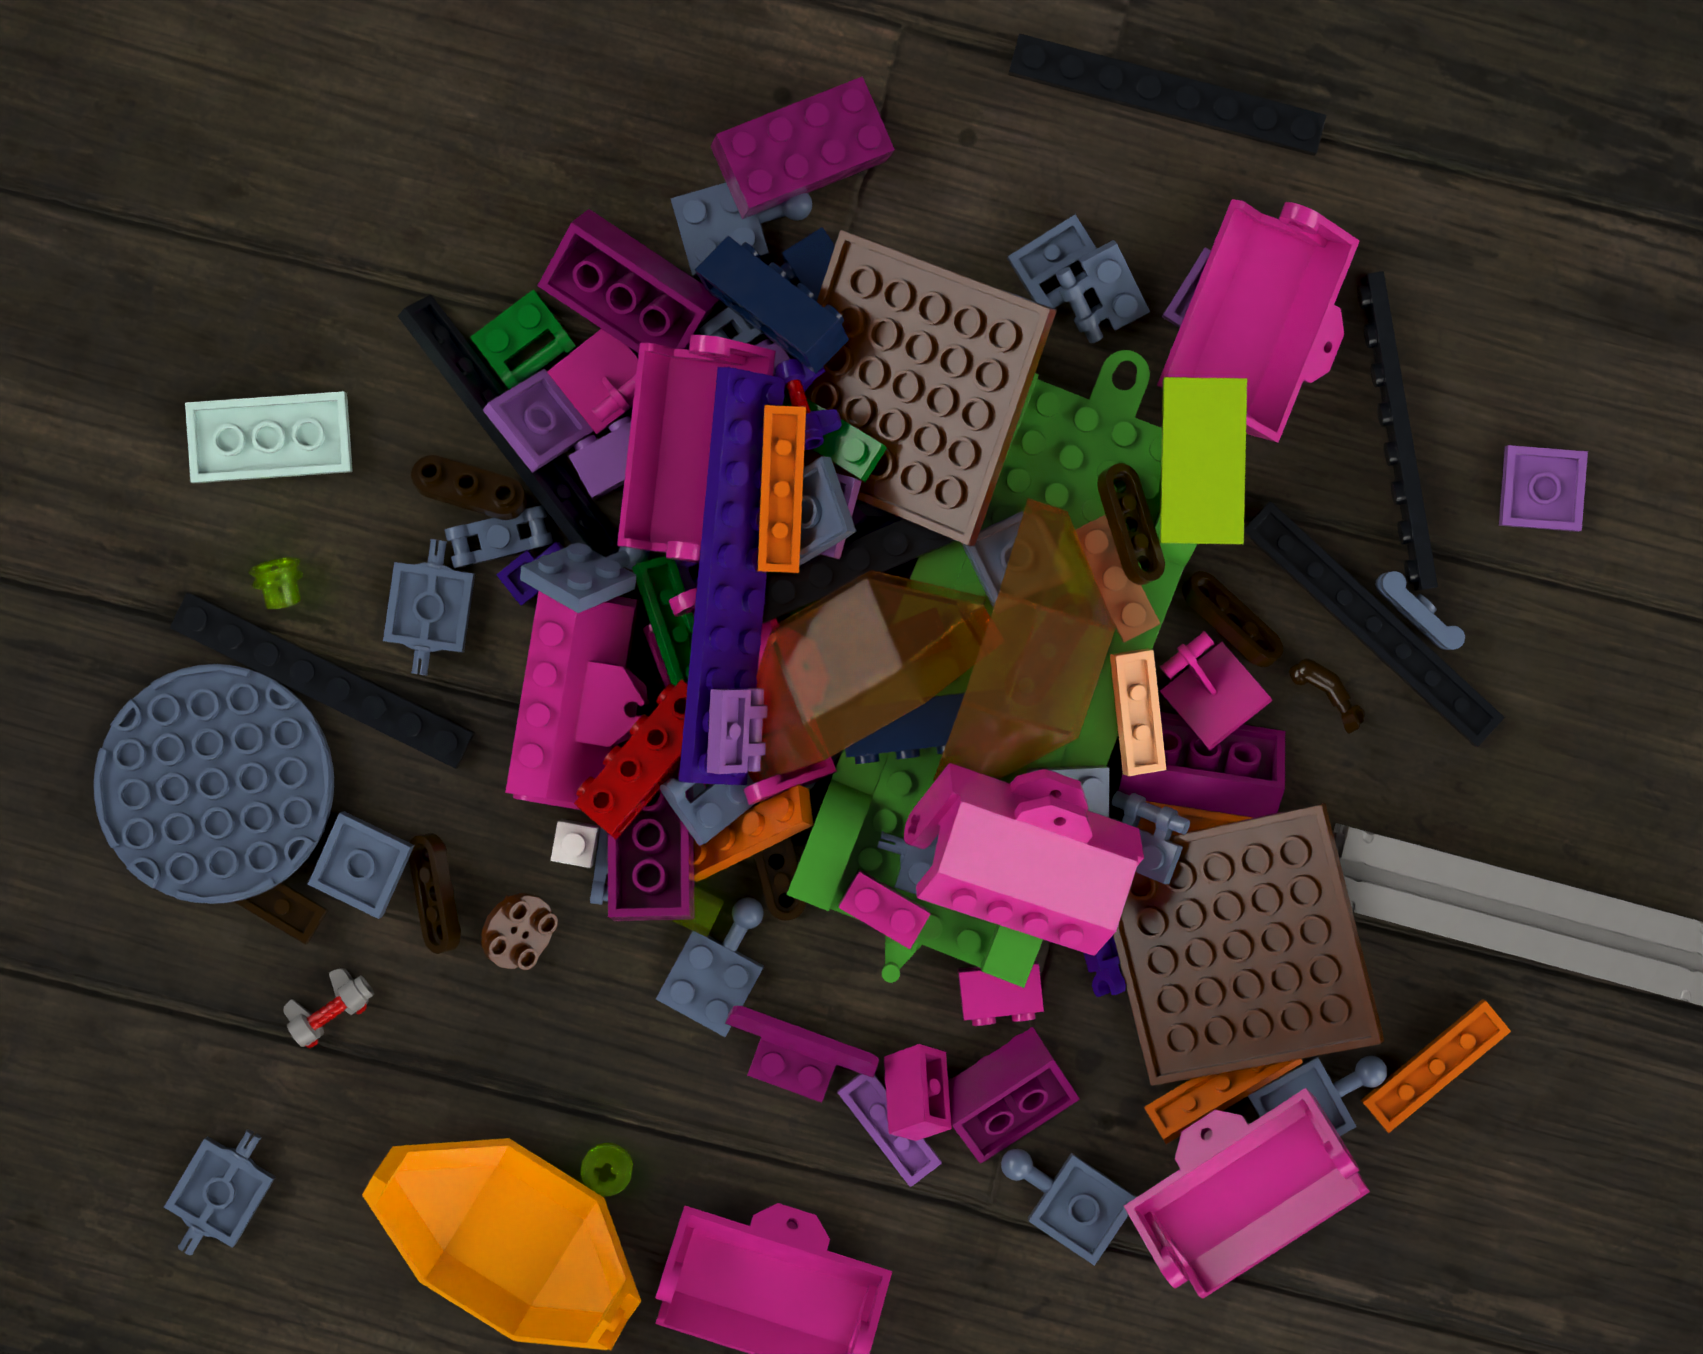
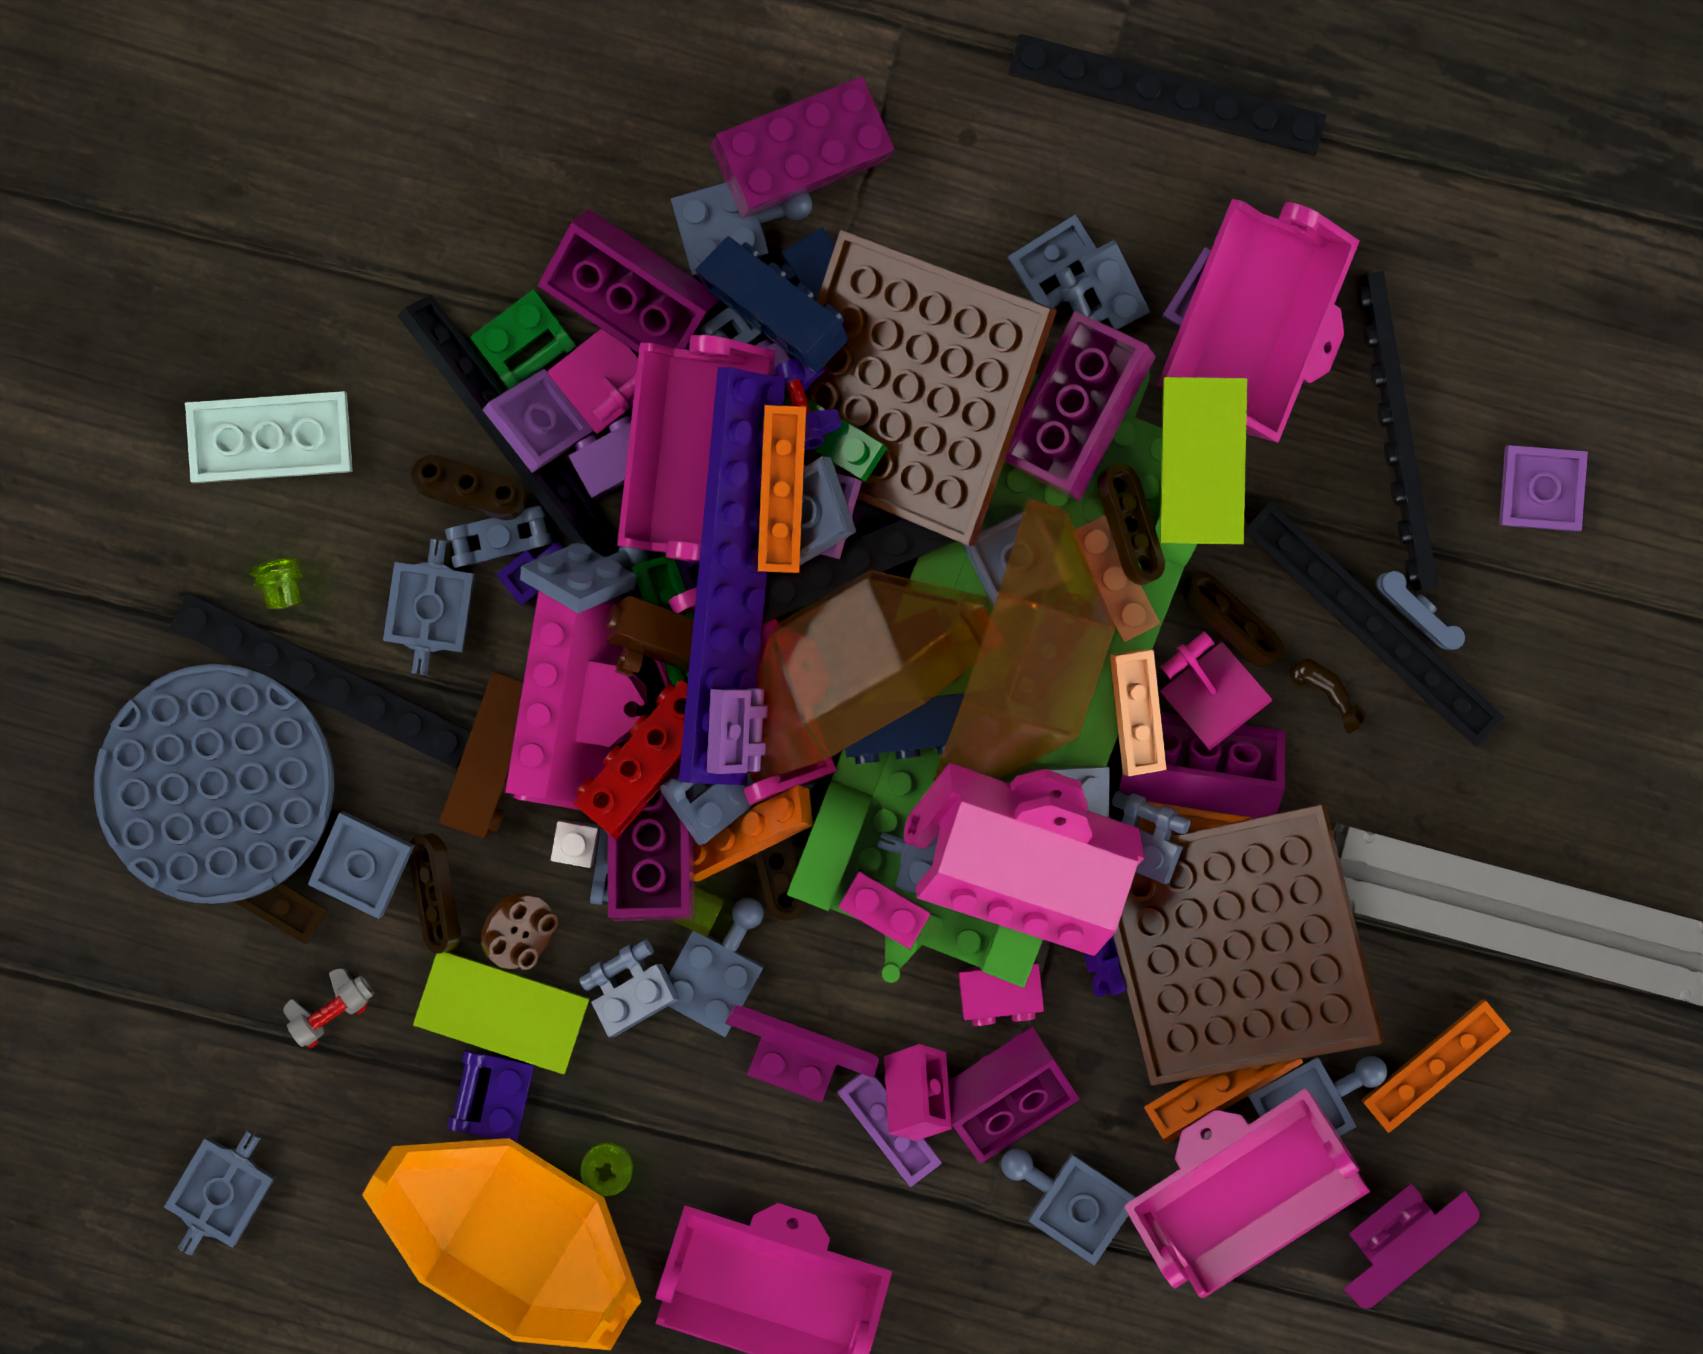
(485, 761): none -> reddish brown brick
(501, 1011): none -> lime tile
(504, 1097): none -> dark purple plate
(635, 999): none -> sand blue plate
(650, 632): none -> reddish brown brick
(1078, 405): none -> magenta slope
(1404, 1239): none -> magenta plate

